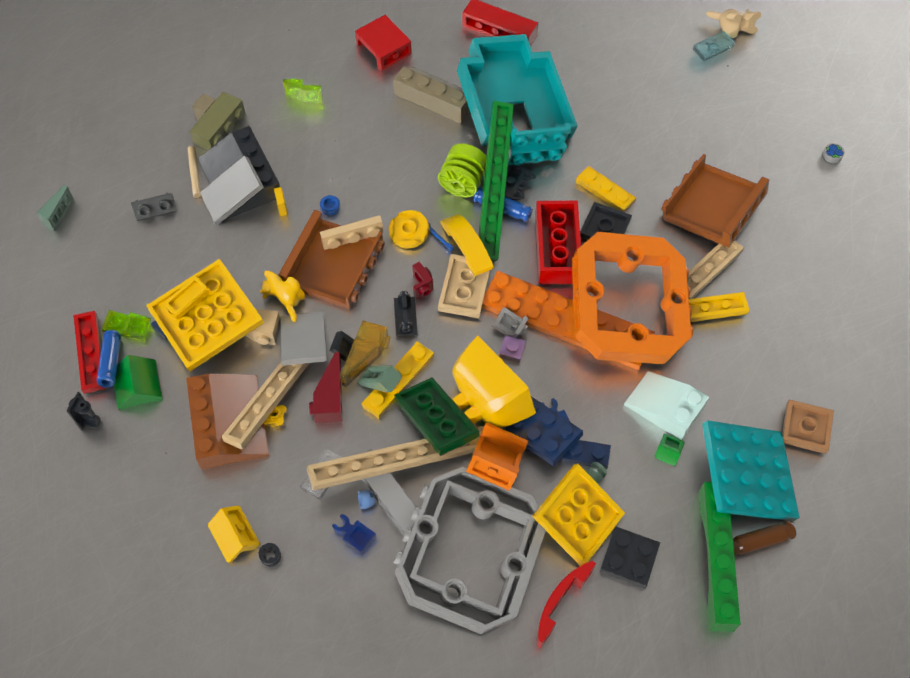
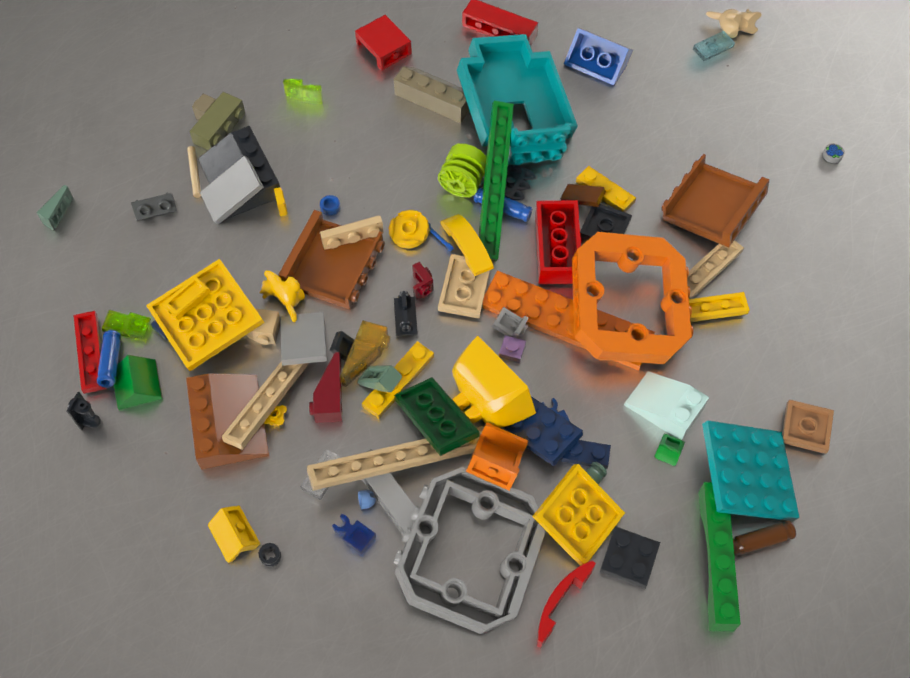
(584, 194): none -> reddish brown tile
(598, 56): none -> slope

